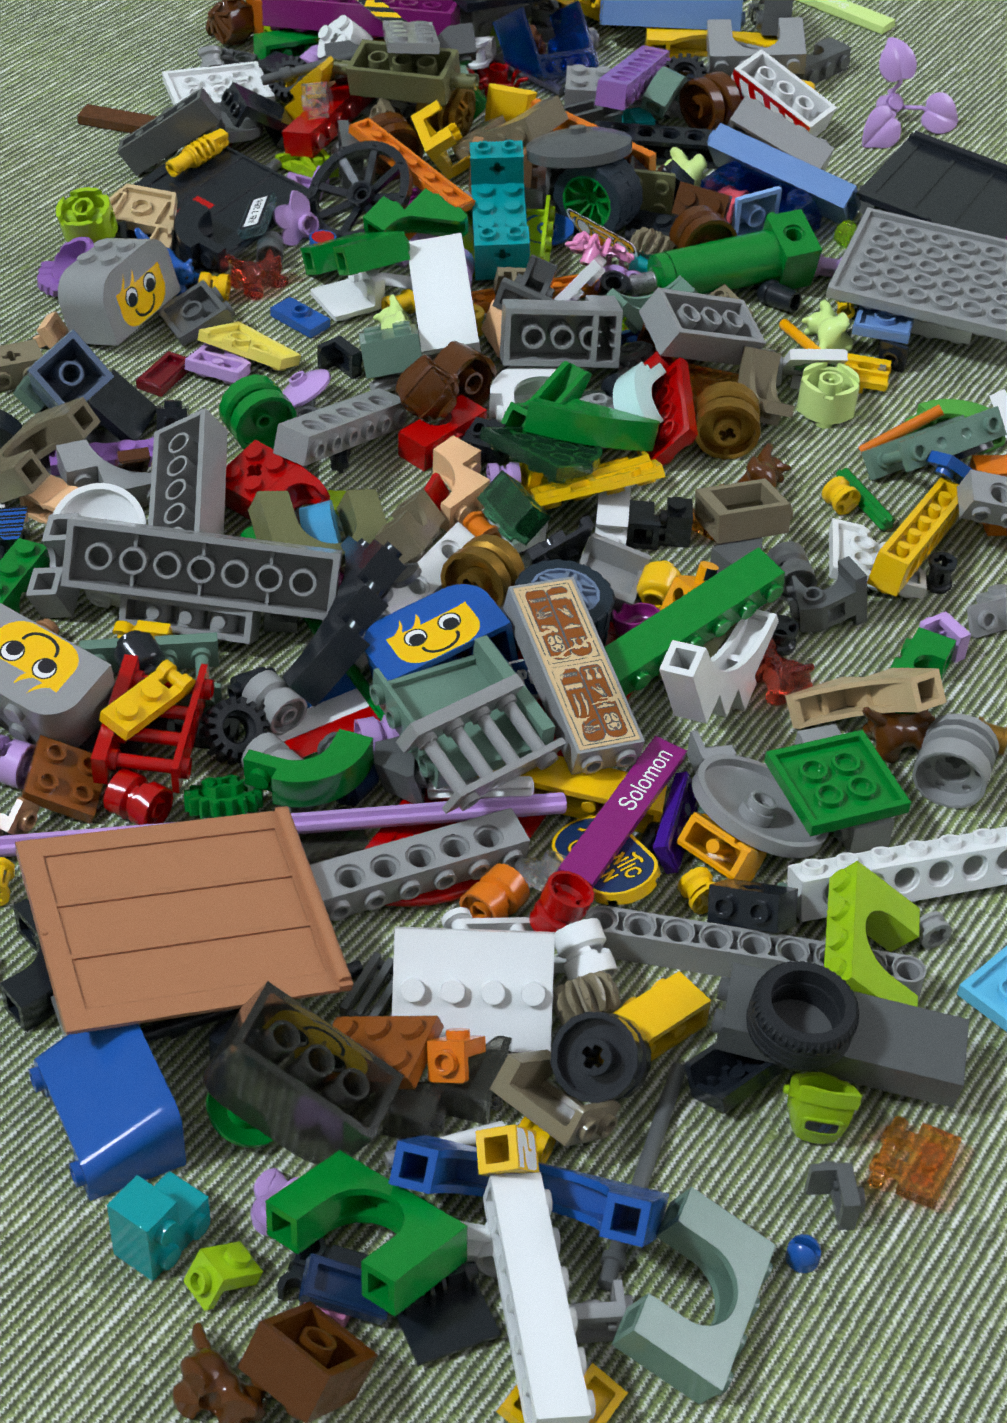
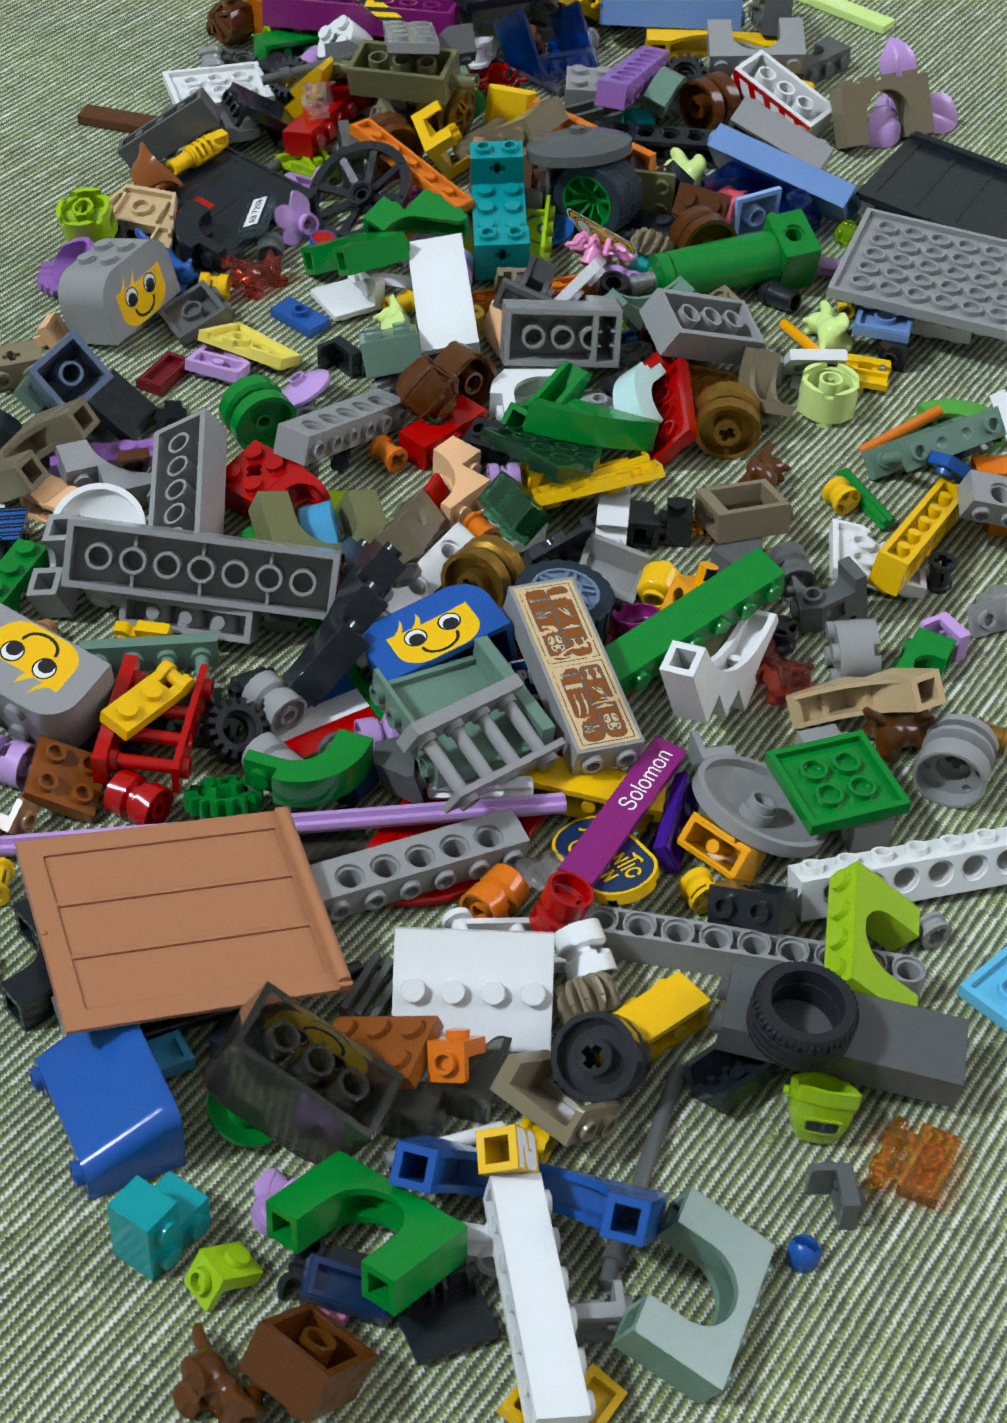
(142, 645): black head -> none
(151, 173): none -> dark orange hat
(172, 1053): none -> dark azure plate
(384, 450): none -> orange bush
(851, 102): none -> dark tan arch
(852, 648): none -> light grey brick

